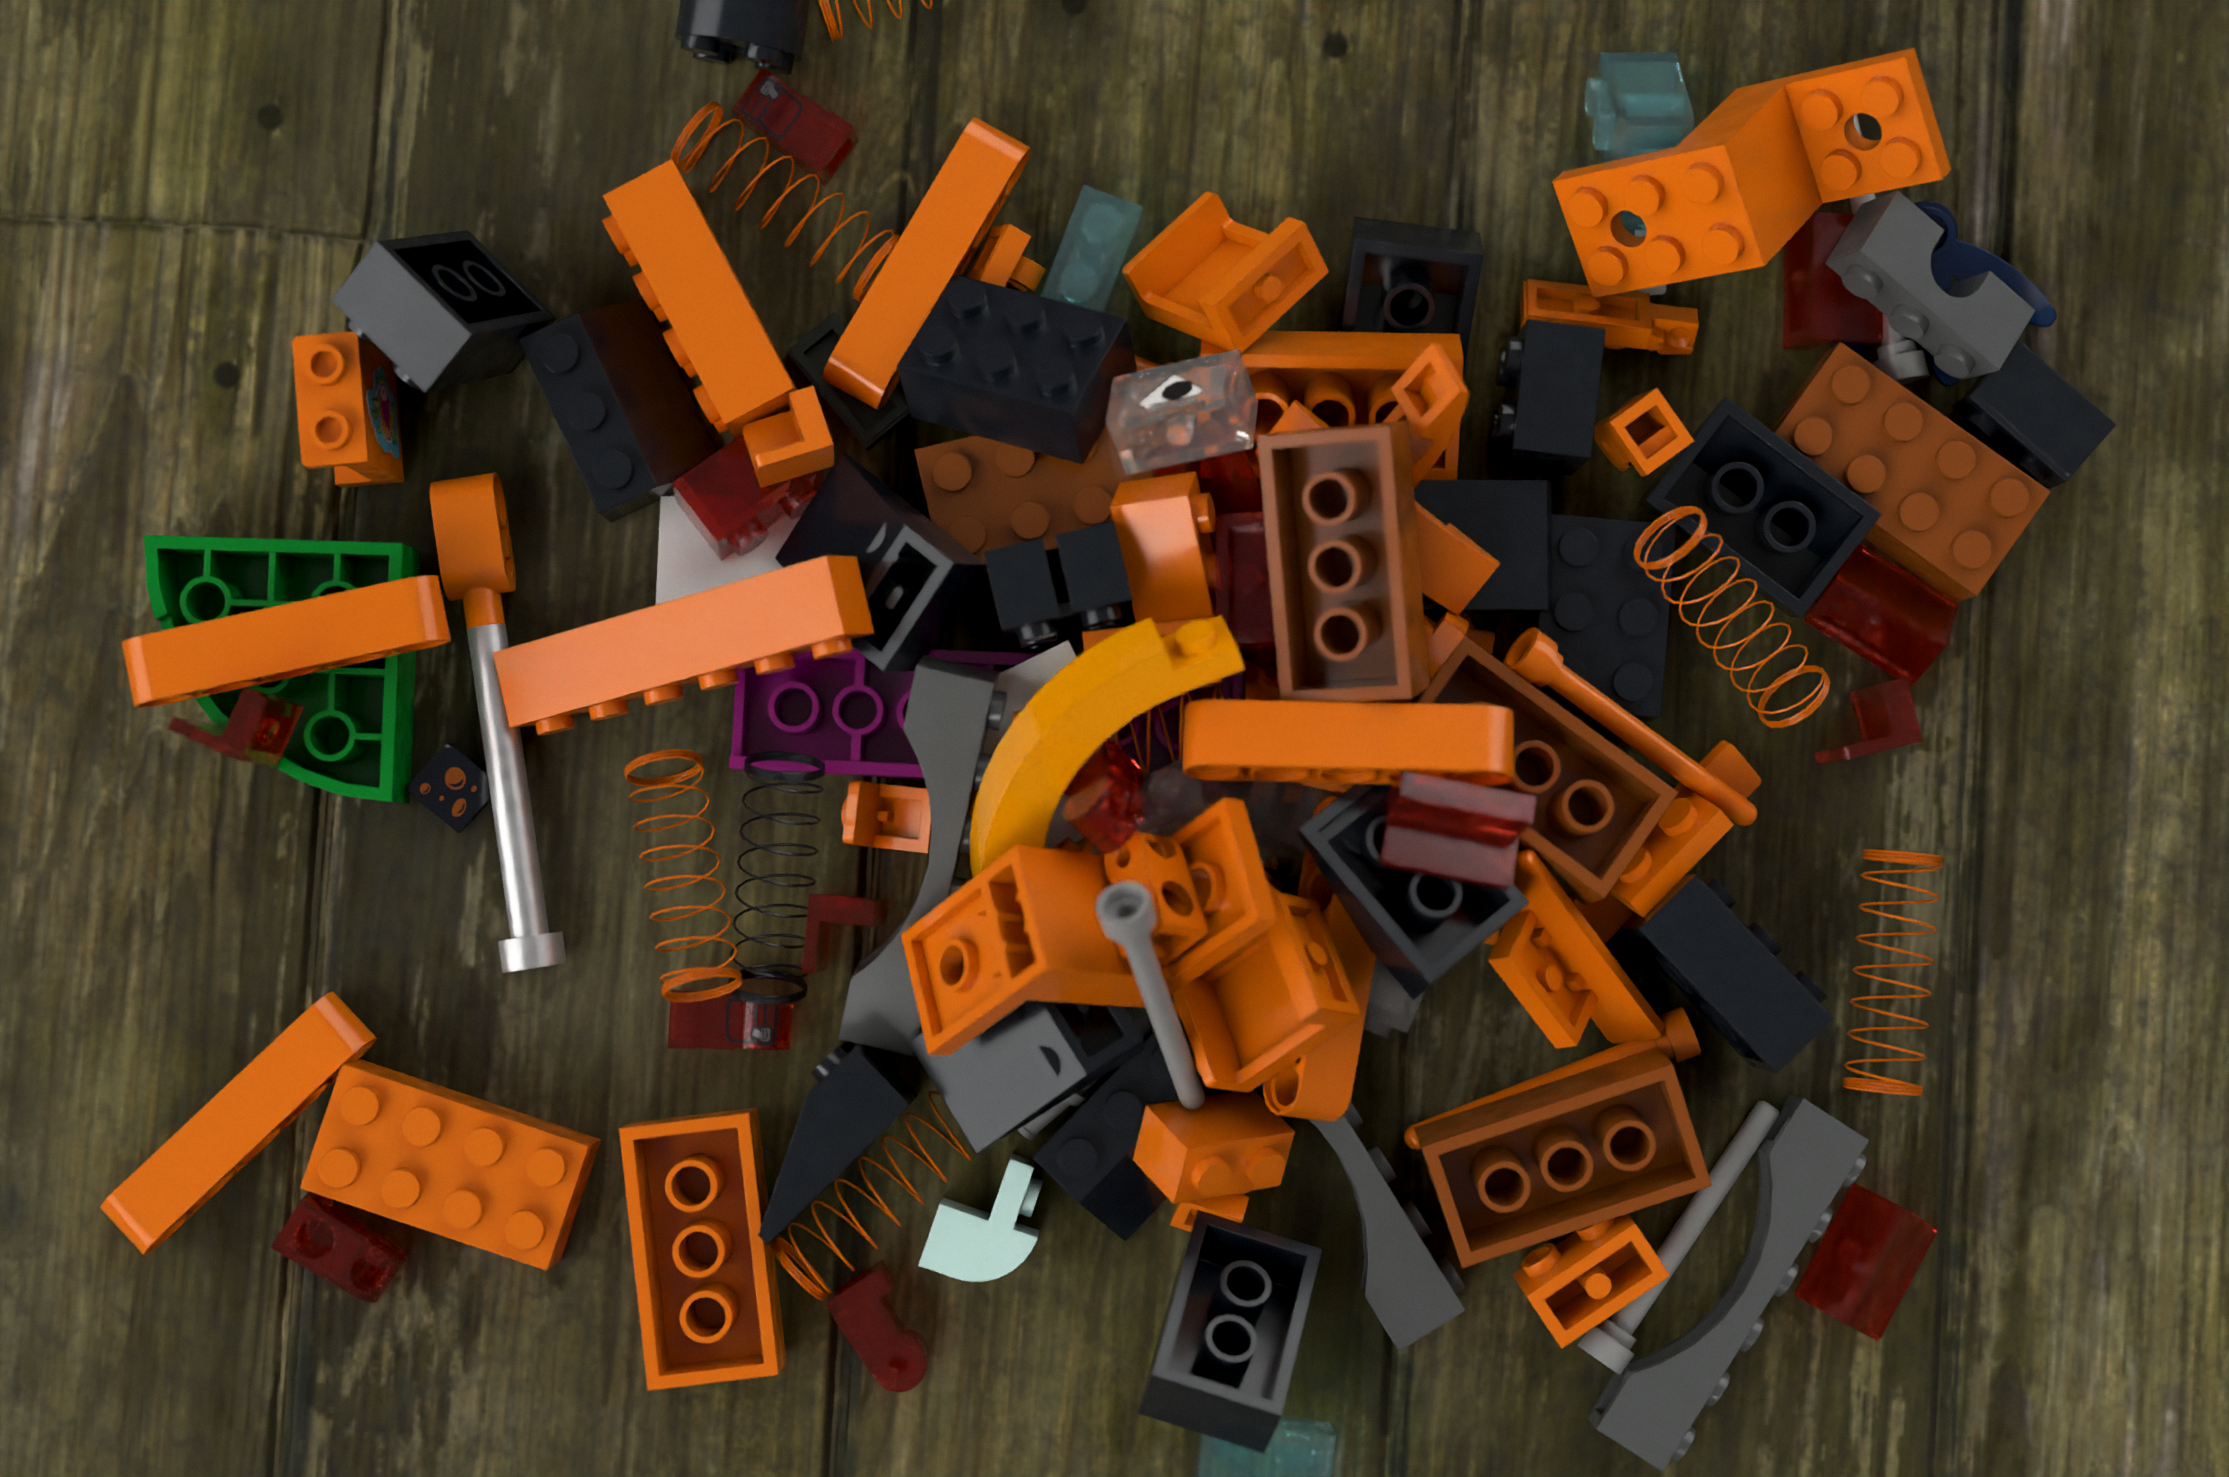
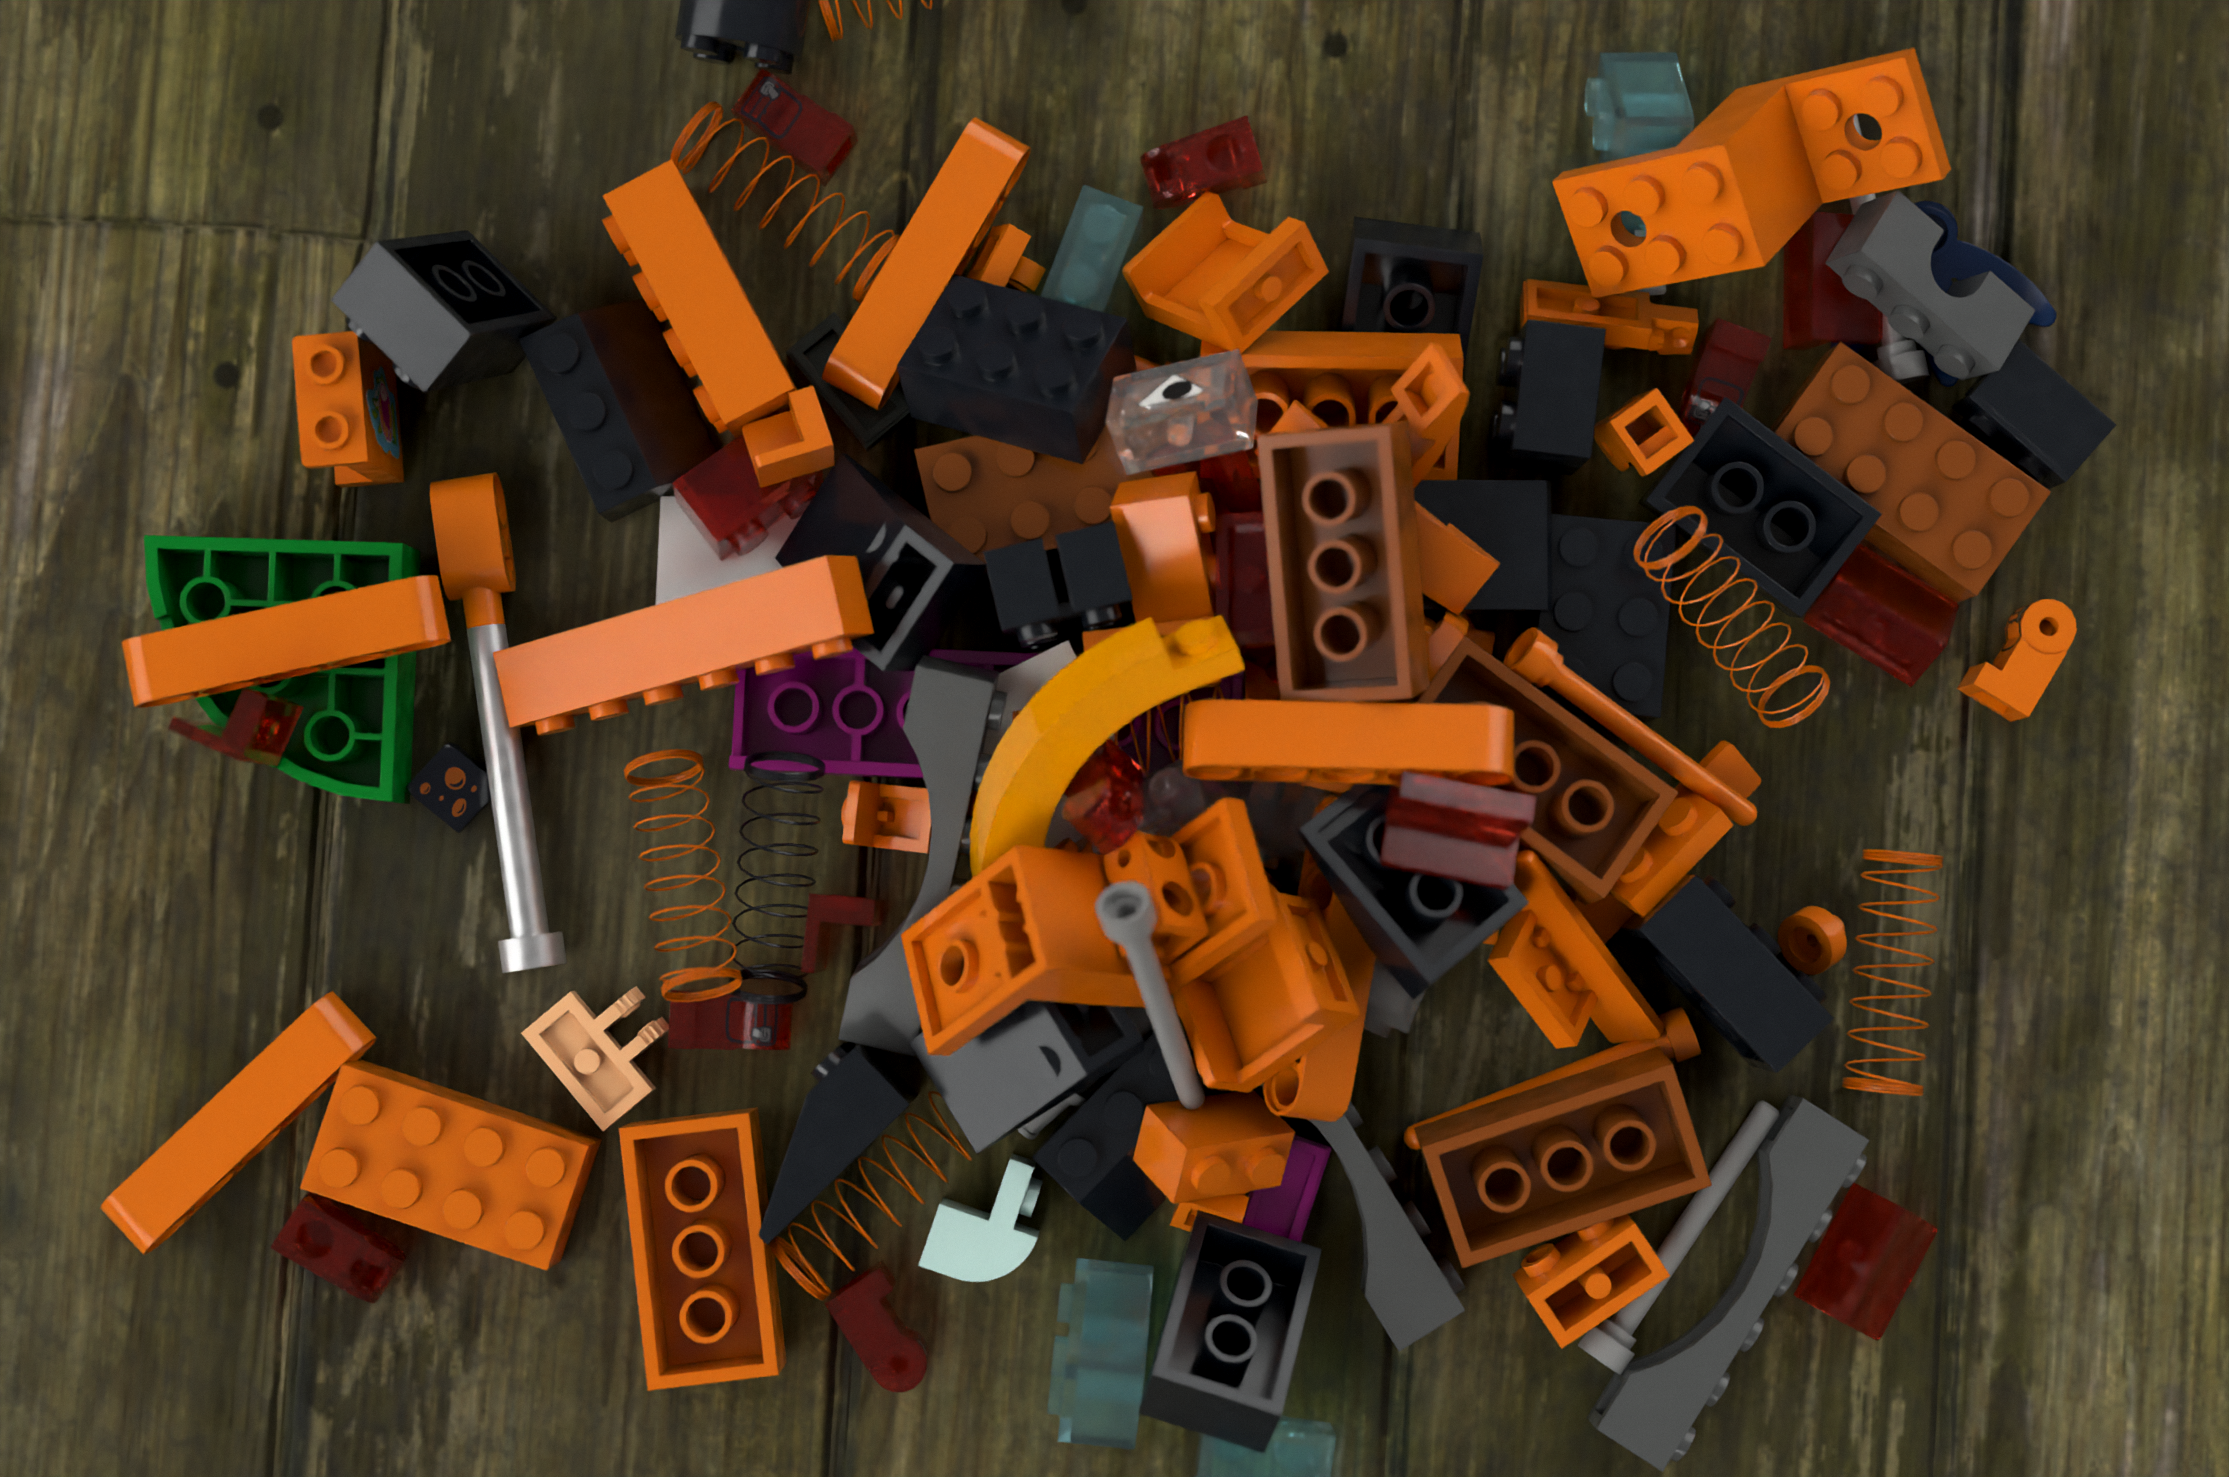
(590, 1058): none -> light nougat hinge
(1103, 1358): none -> clear light blue brick
(1203, 162): none -> clear red leg
(1288, 1206): none -> magenta tile
(1721, 369): none -> clear red leg
(1812, 940): none -> orange tile
(1884, 722): clear red panel -> none
(2027, 661): none -> orange leg

